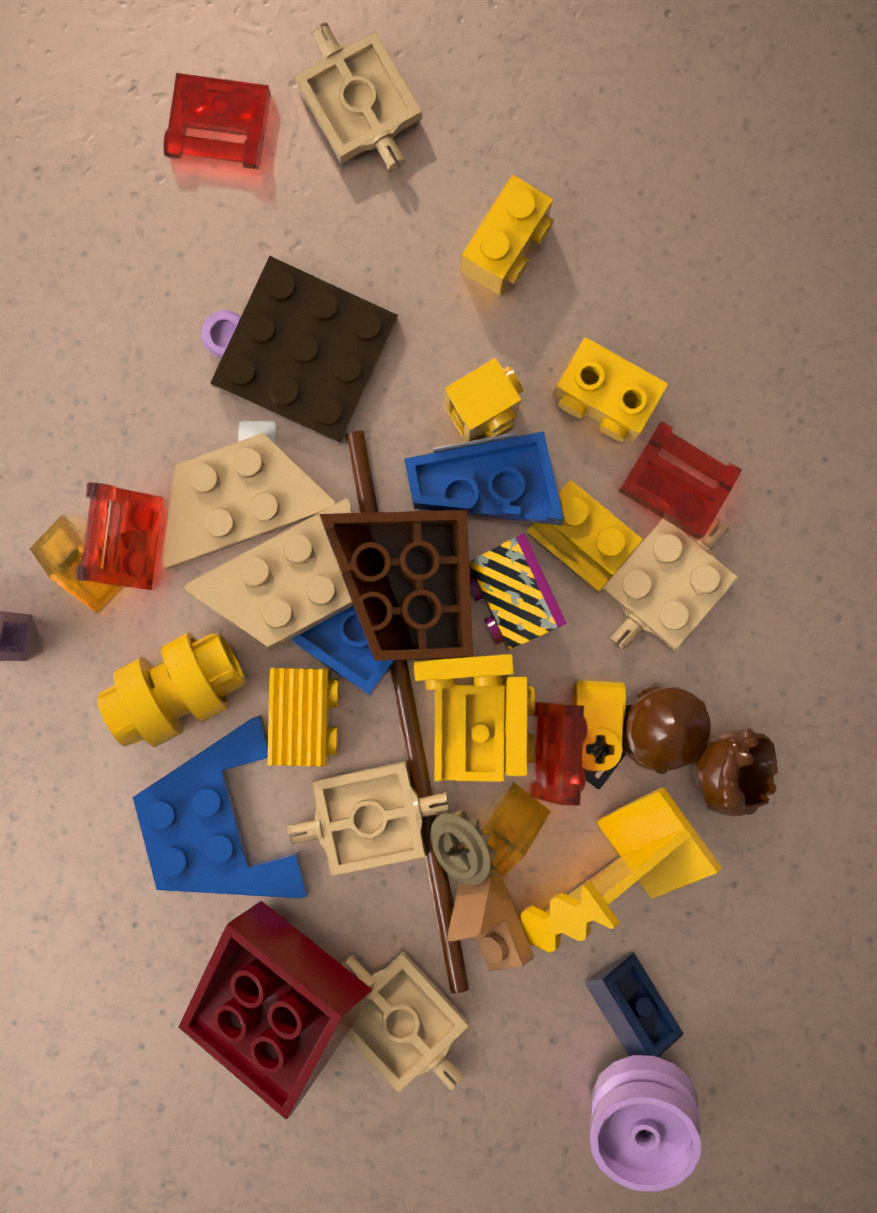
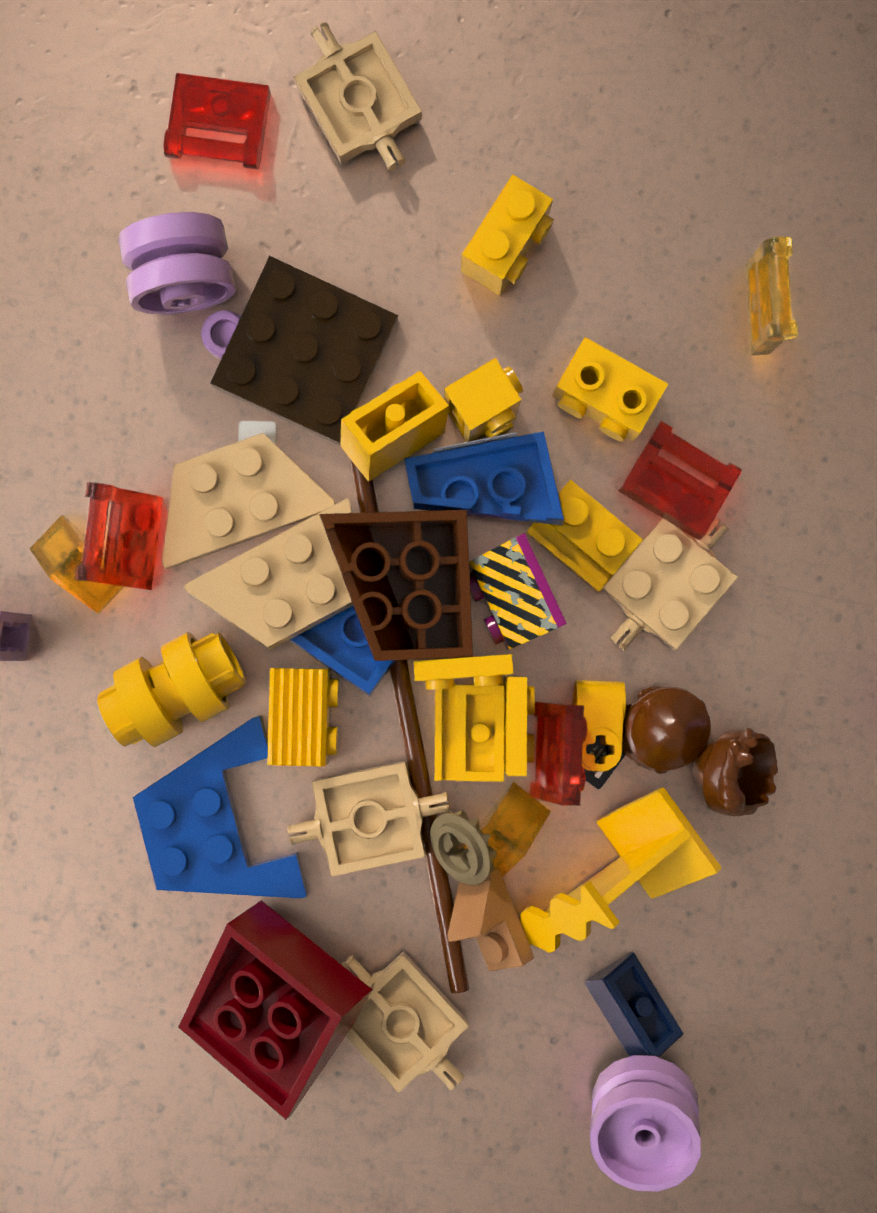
(176, 263): none -> lavender wheel
(394, 425): none -> yellow brick
(770, 296): none -> clear yellow plate

